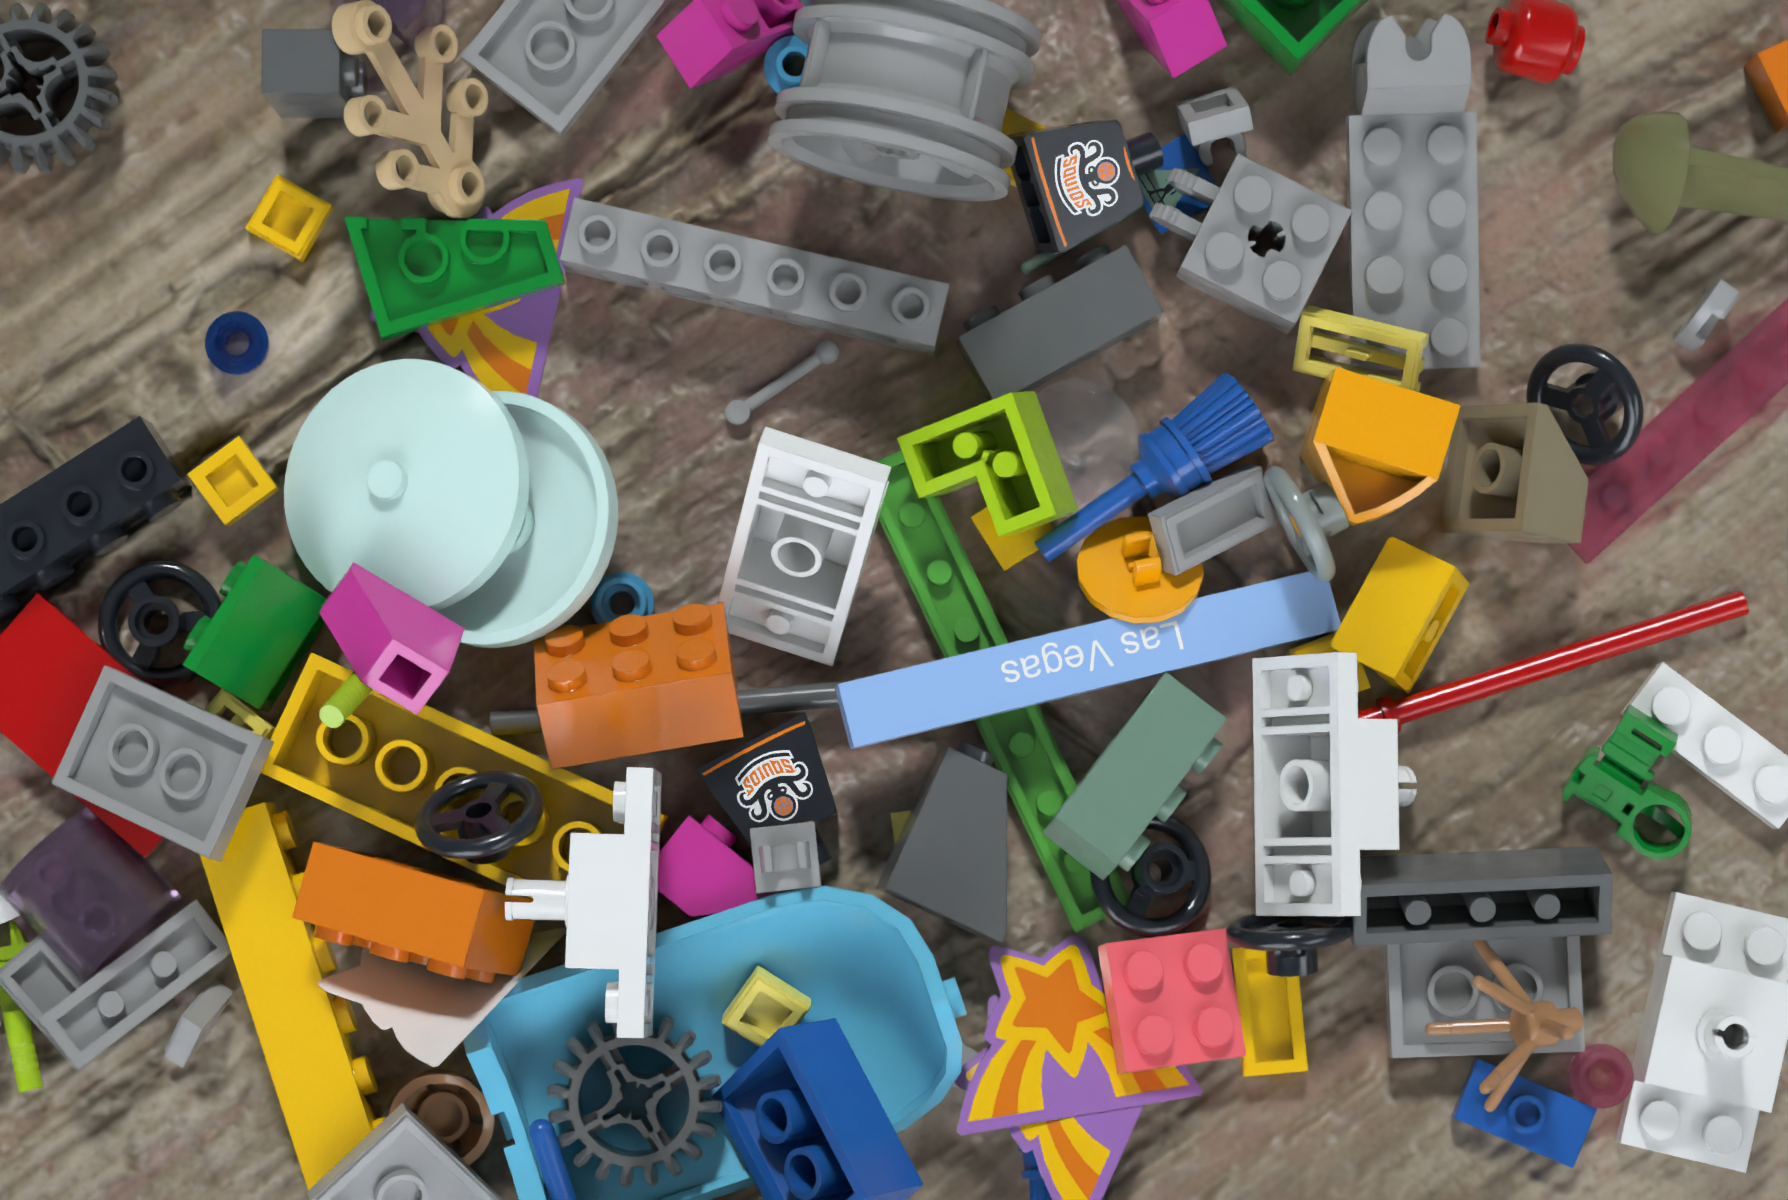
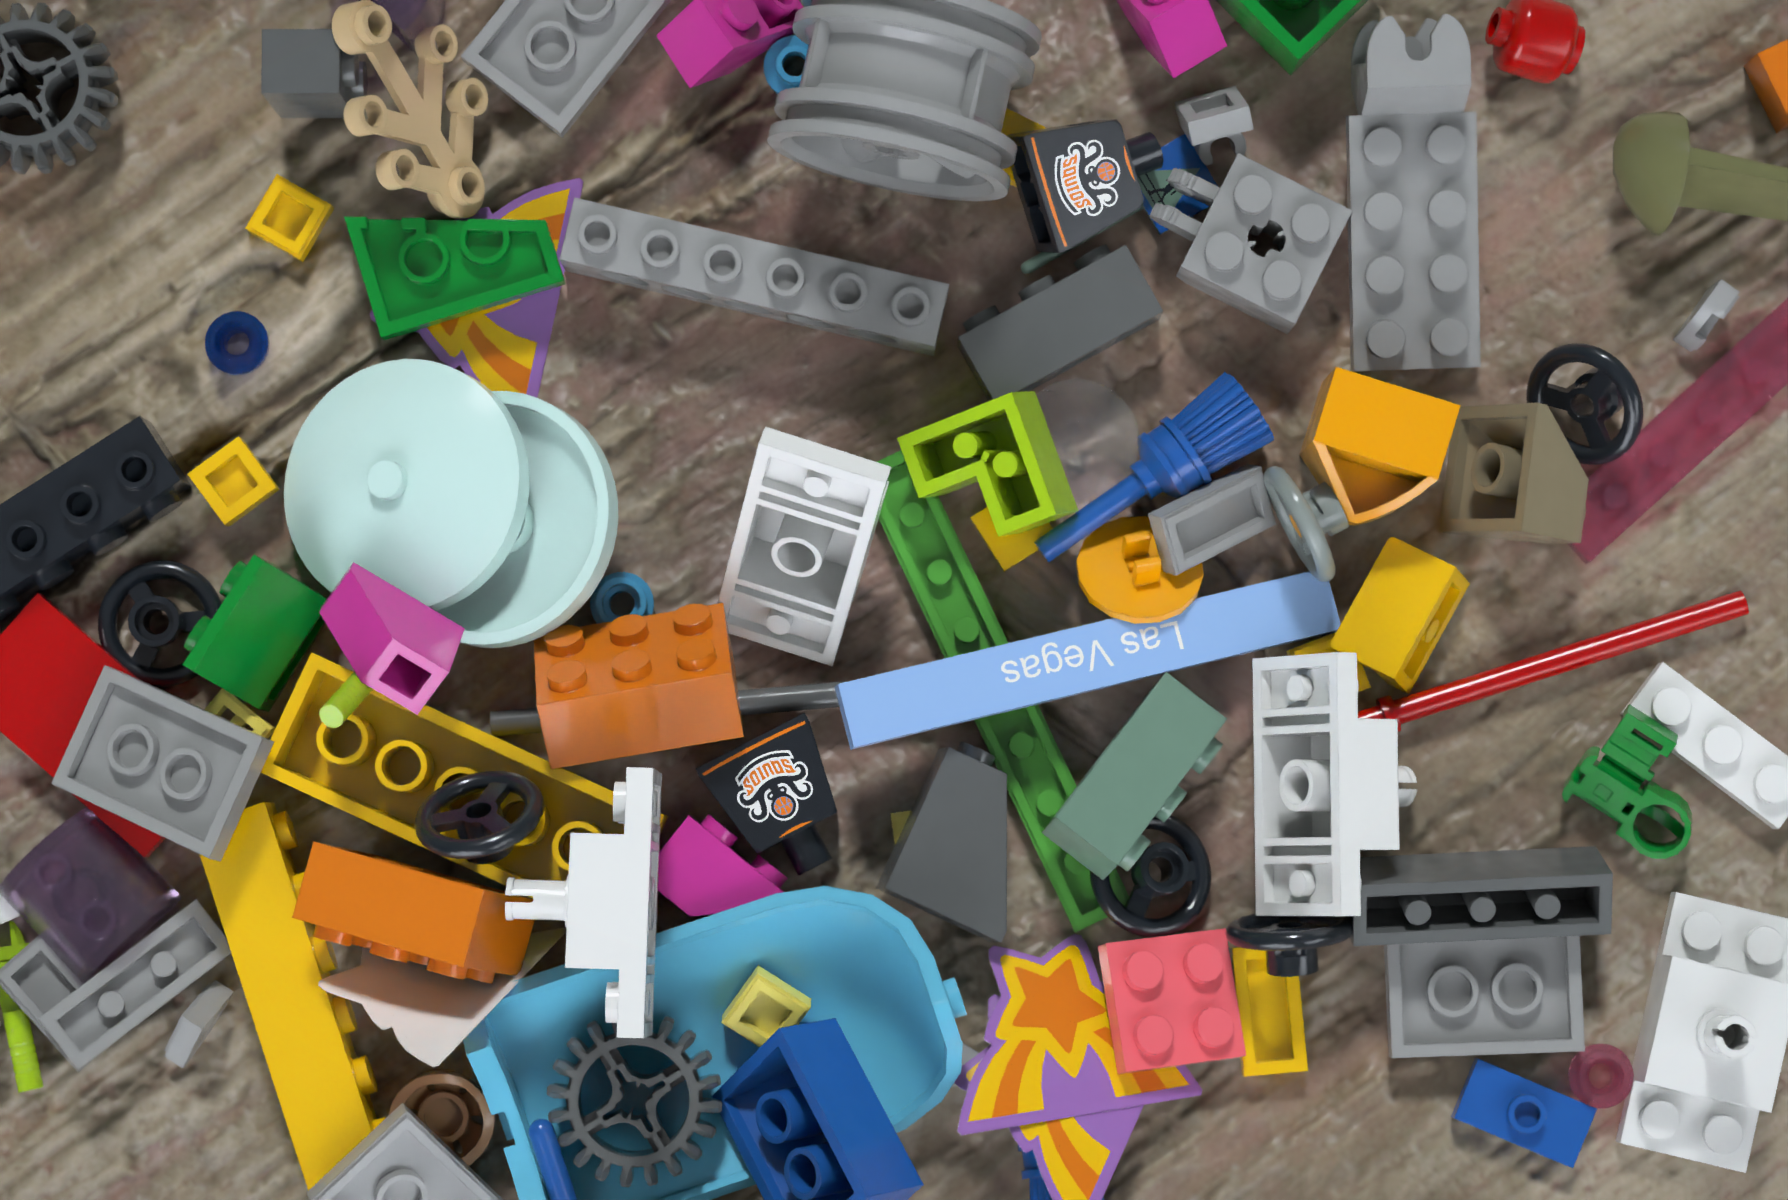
(739, 411): light grey hinge -> none
(785, 857): light grey tile -> none
(1410, 362): light yellow tile -> none
(1529, 1025): medium nougat plant -> none

